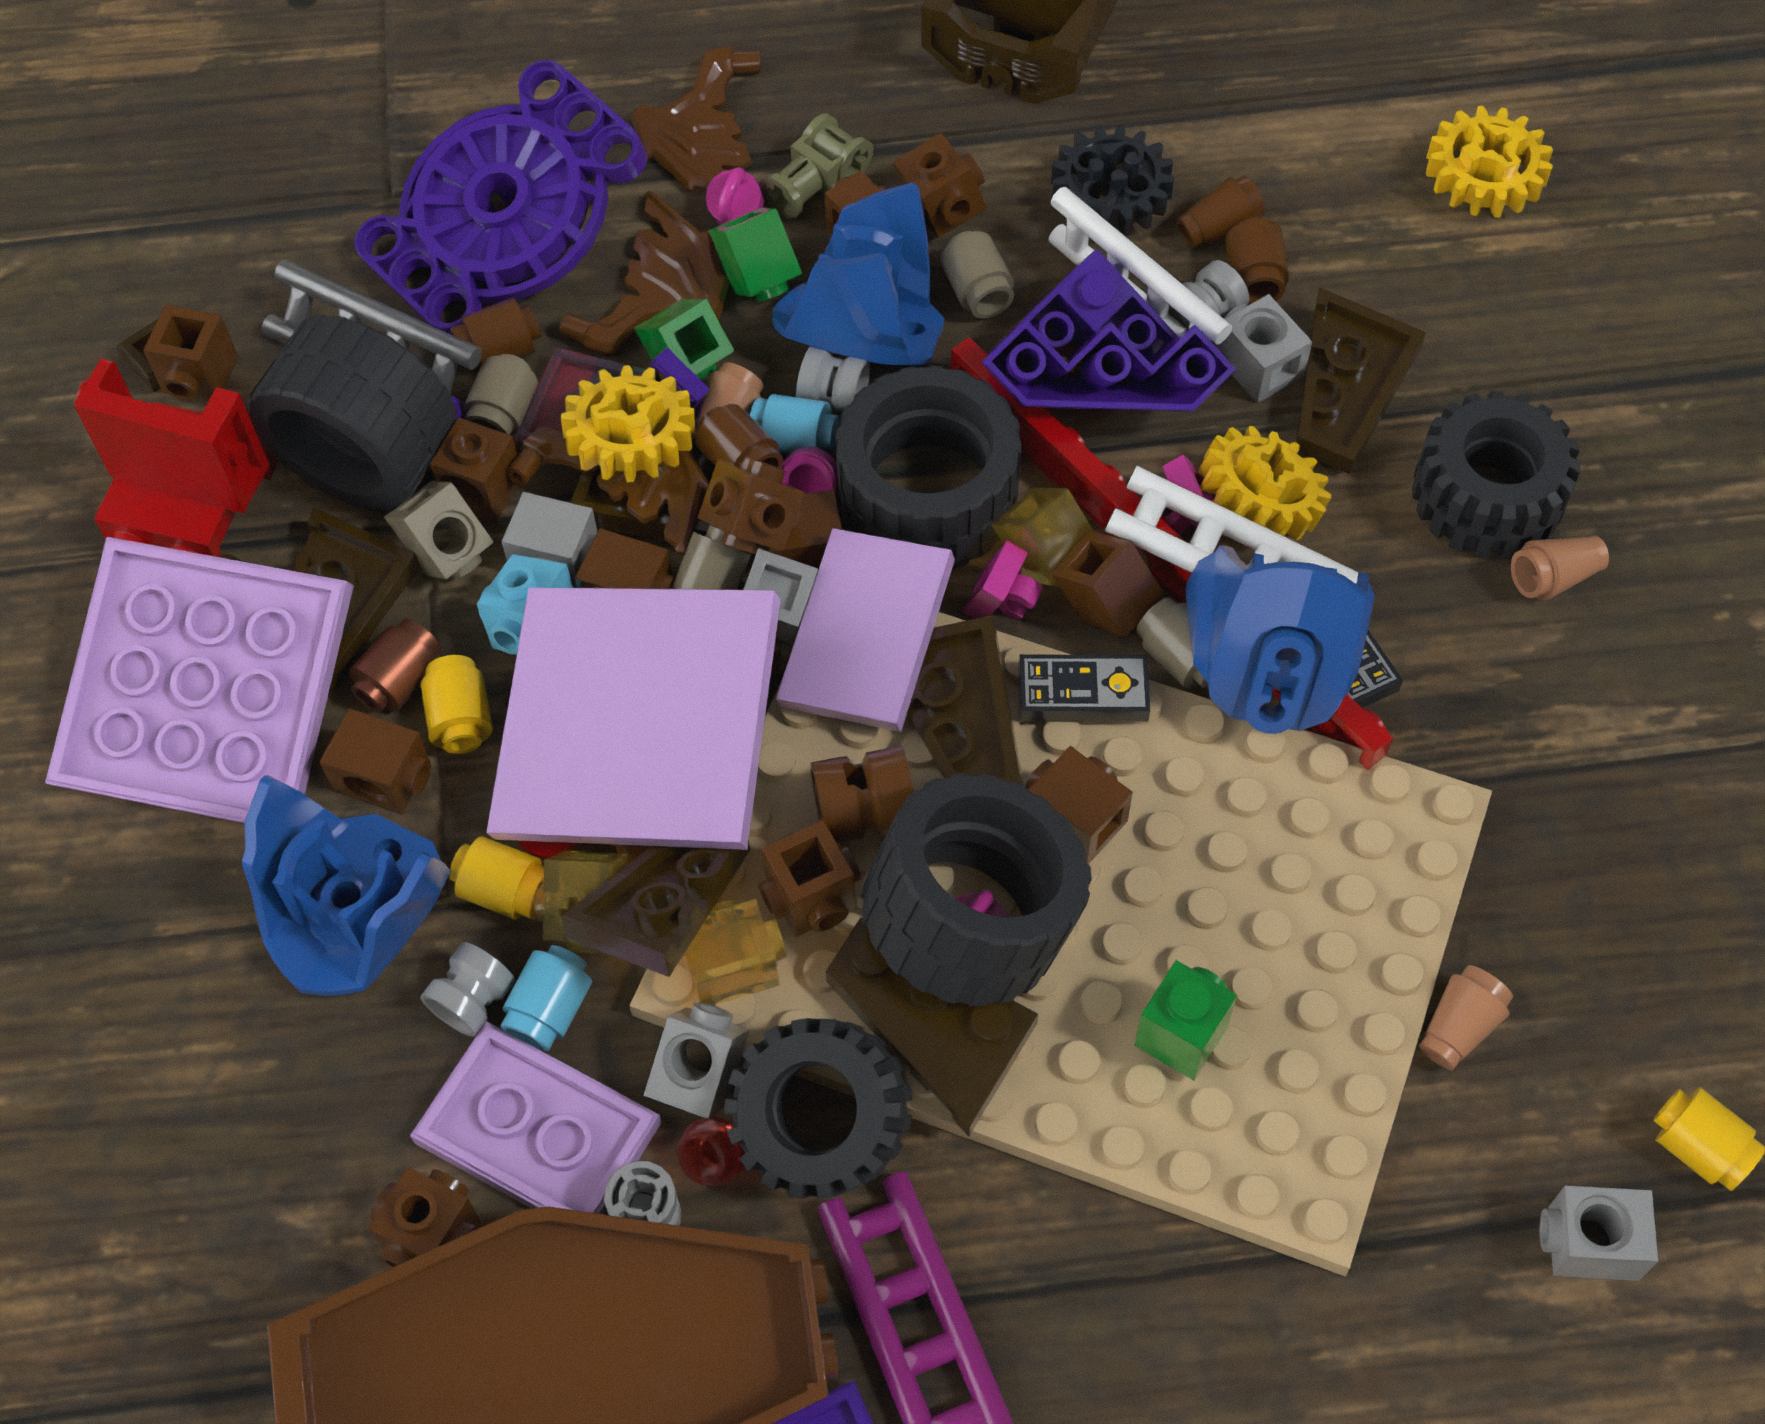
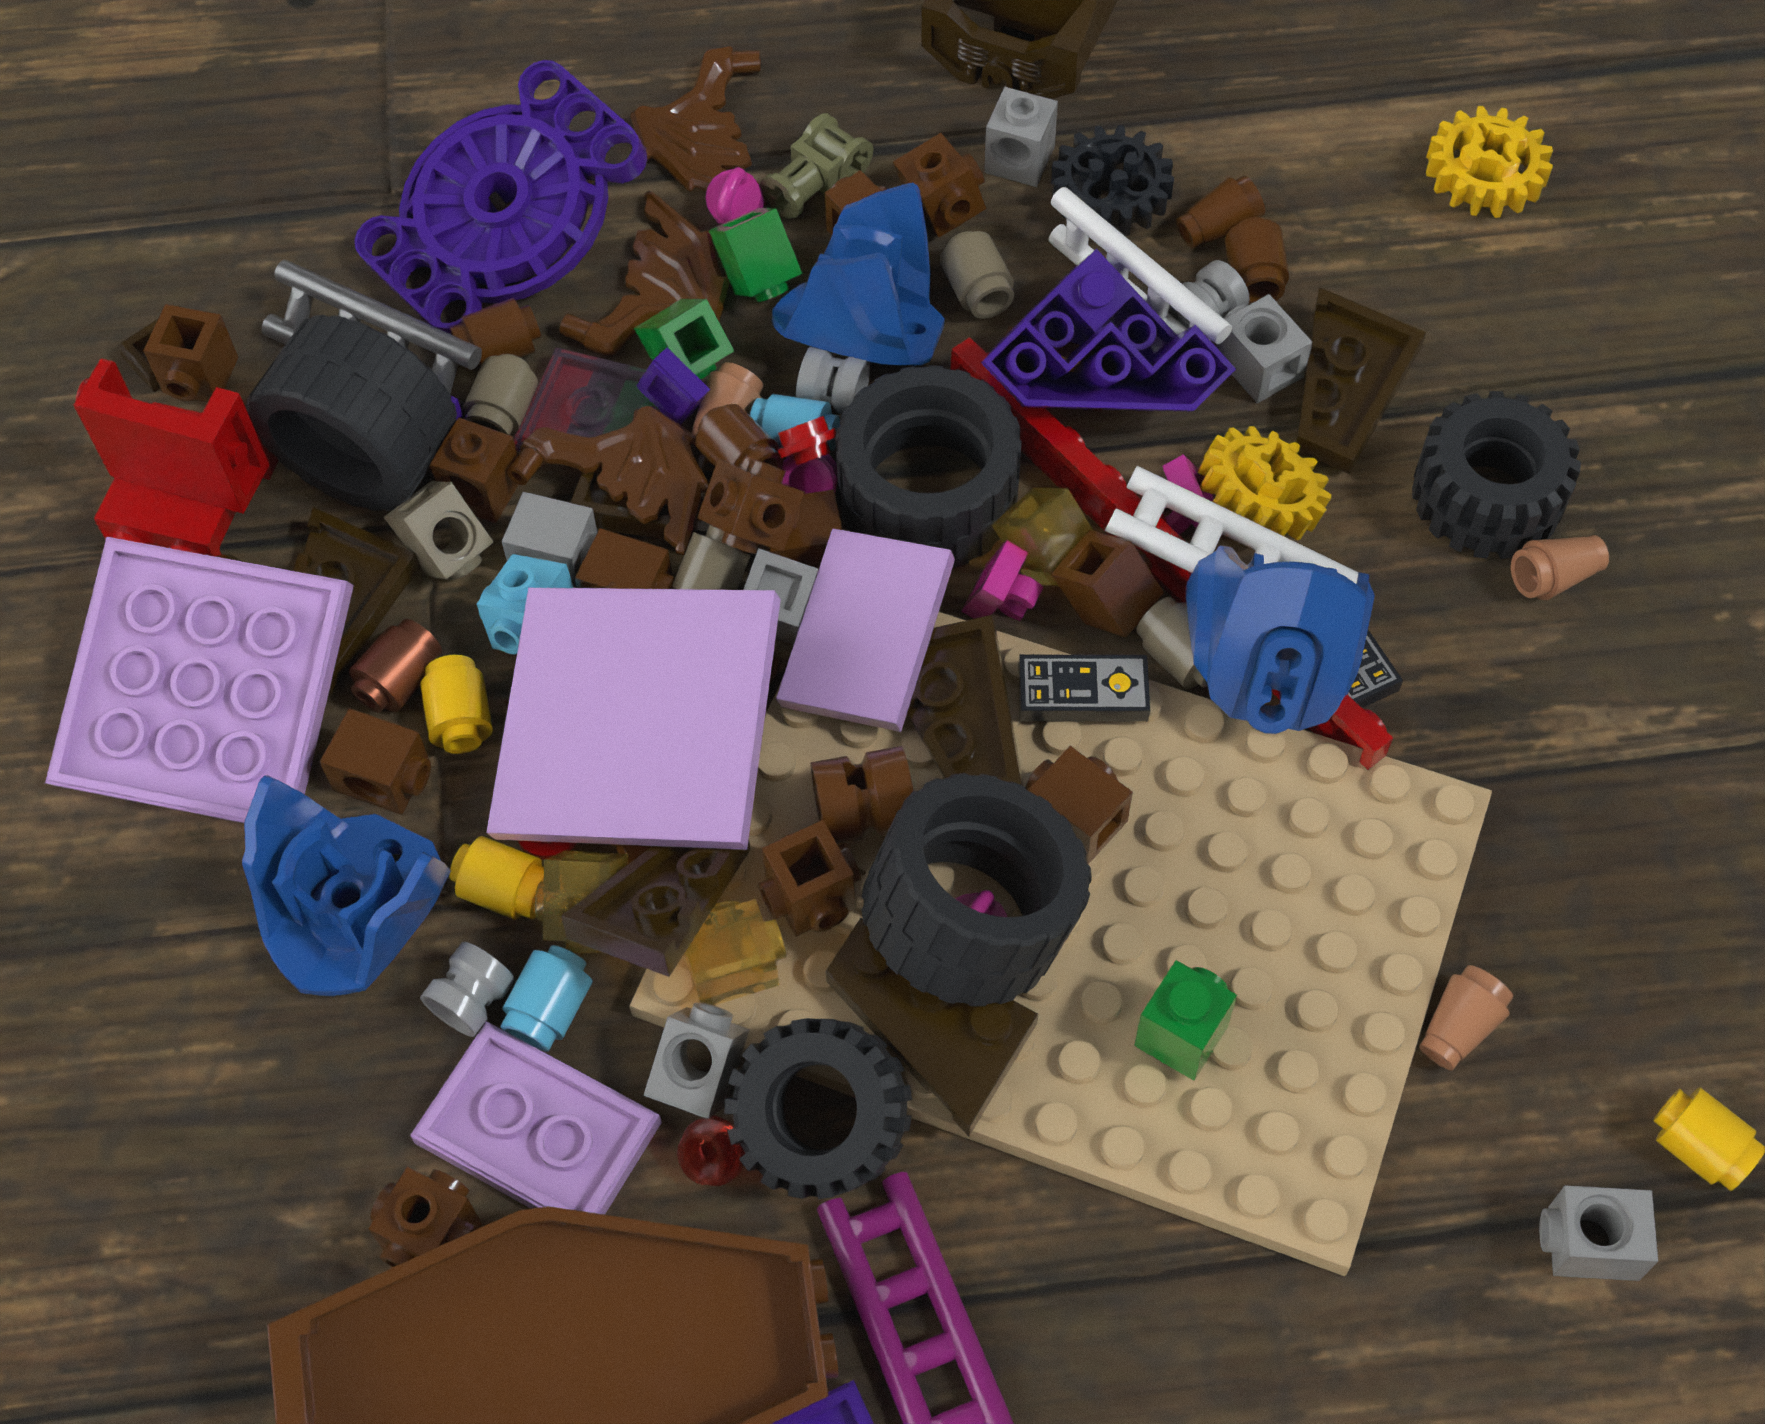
(628, 423): yellow gear -> none
(643, 1177): light grey wheel -> none
(806, 440): none -> red plate
(1020, 136): none -> light grey brick

